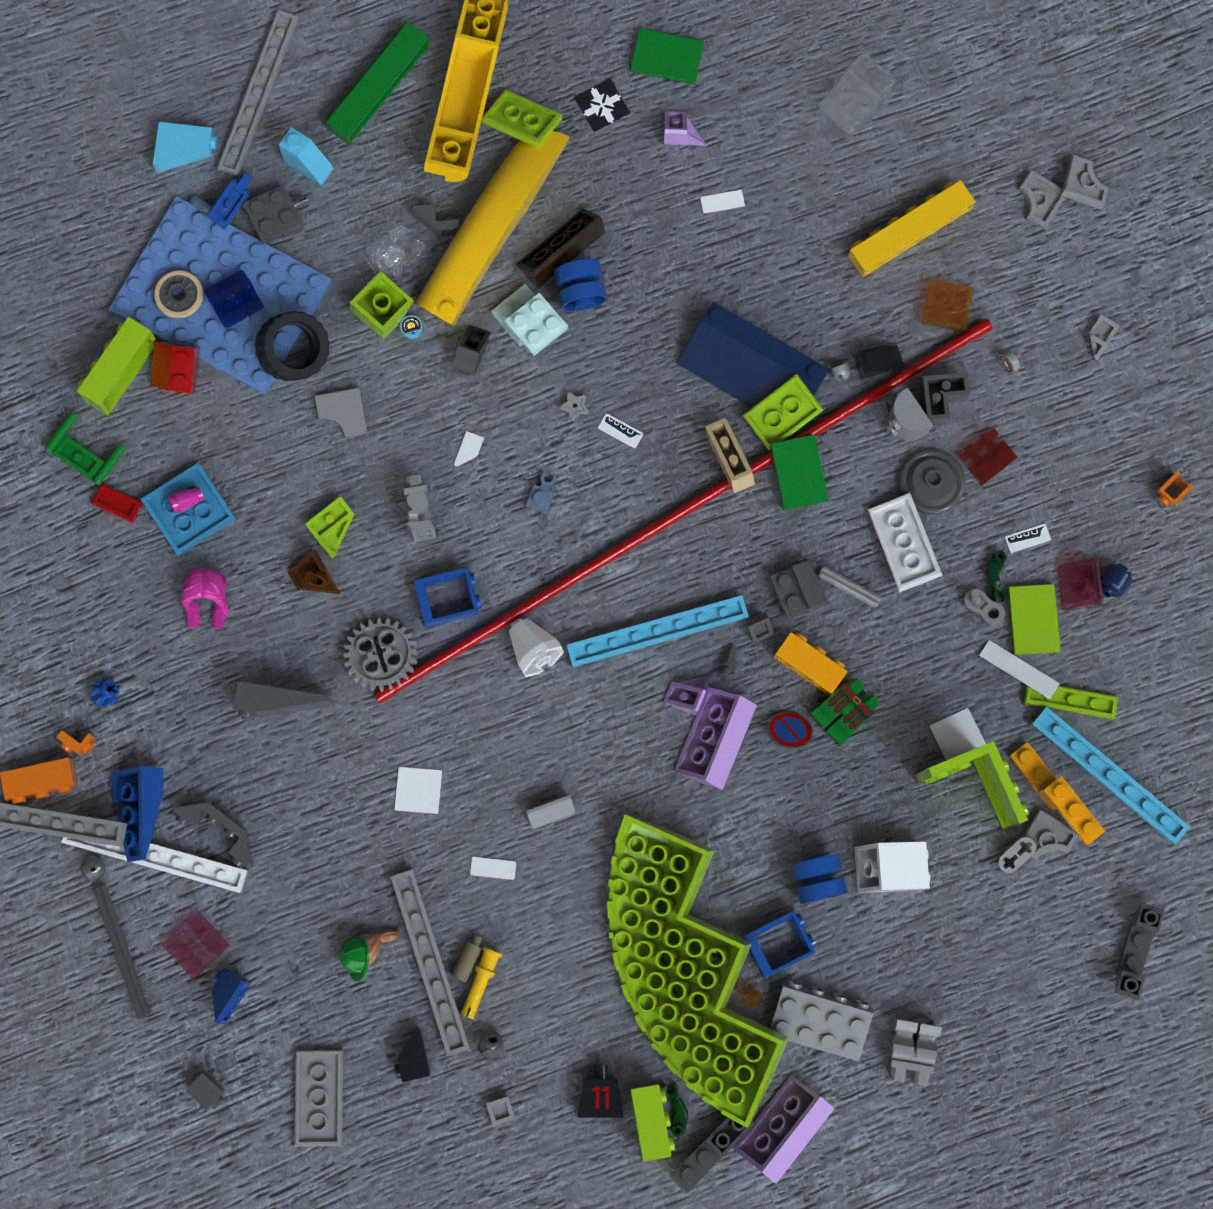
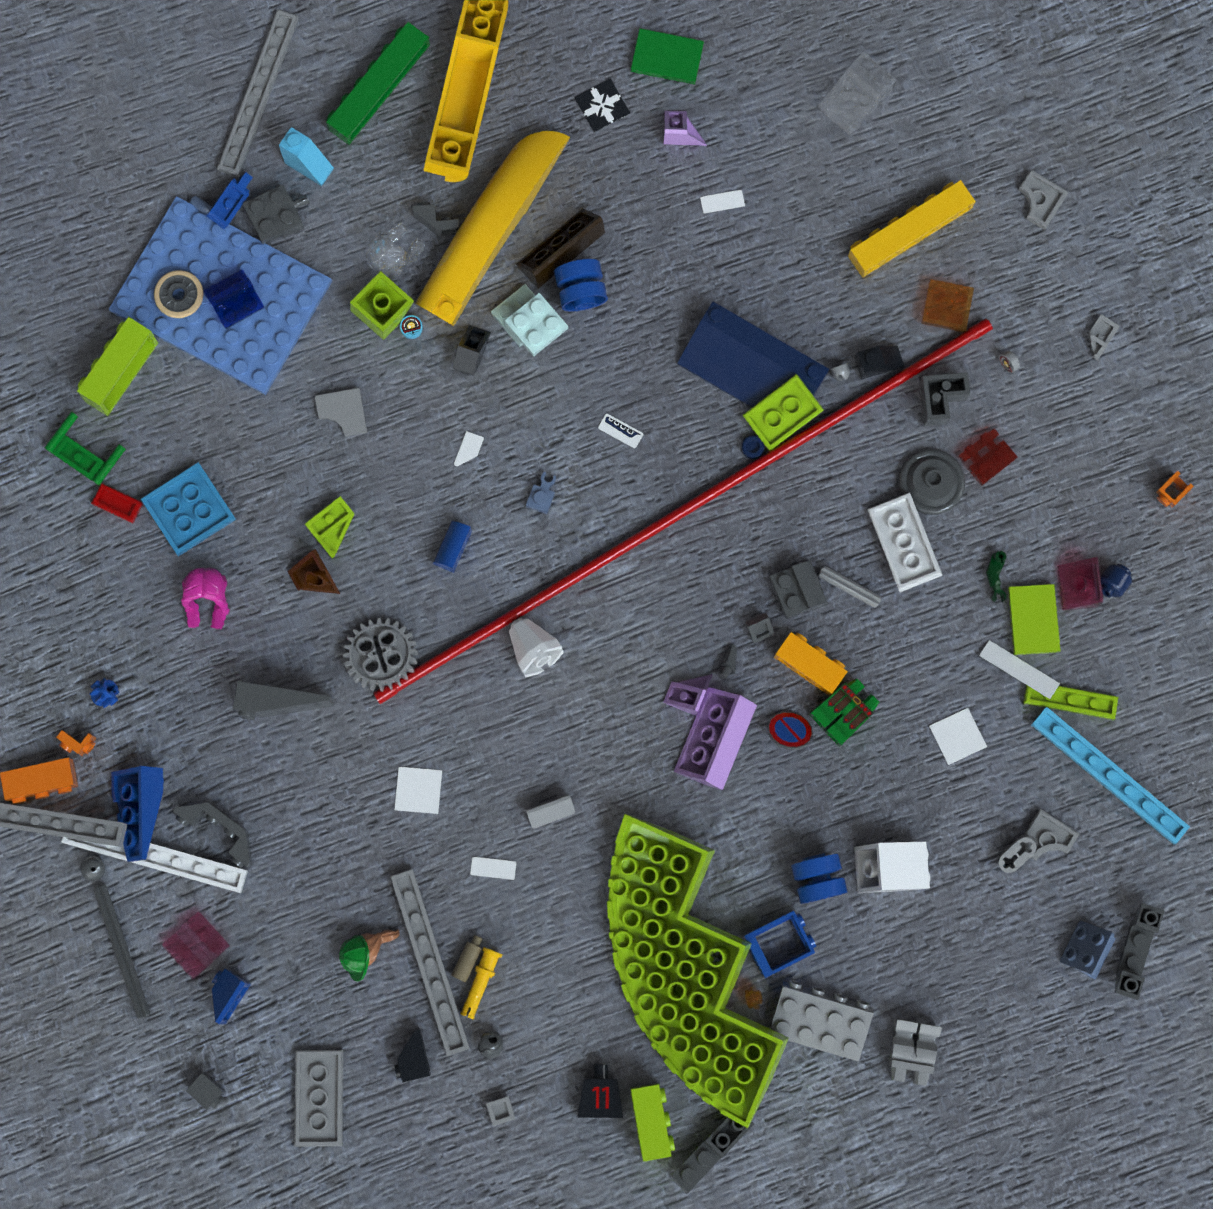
(175, 367): red slope -> none
(182, 145): medium azure slope -> none
(185, 499): dark pink cone -> none
(318, 346): black tyre -> none
(417, 501): light grey hips -> none
(422, 584): blue window -> none
(452, 546): none -> blue brick
(522, 118): lime tile -> none
(568, 406): light grey plate -> none
(657, 631): medium azure plate -> none
(681, 1113): dark green arm -> none
(730, 455): tan brick -> none
(752, 447): none -> dark blue tile
(784, 1128): lavender slope -> none
(799, 472): green tile -> none
(907, 418): light grey brick -> none
(978, 602): light grey piece -> none
(994, 777): lime bracket -> none
(1027, 538): white sticker -> none
(1057, 794): light orange bracket -> none
(1082, 184): light grey tile -> none
(1088, 949): none -> sand blue bracket

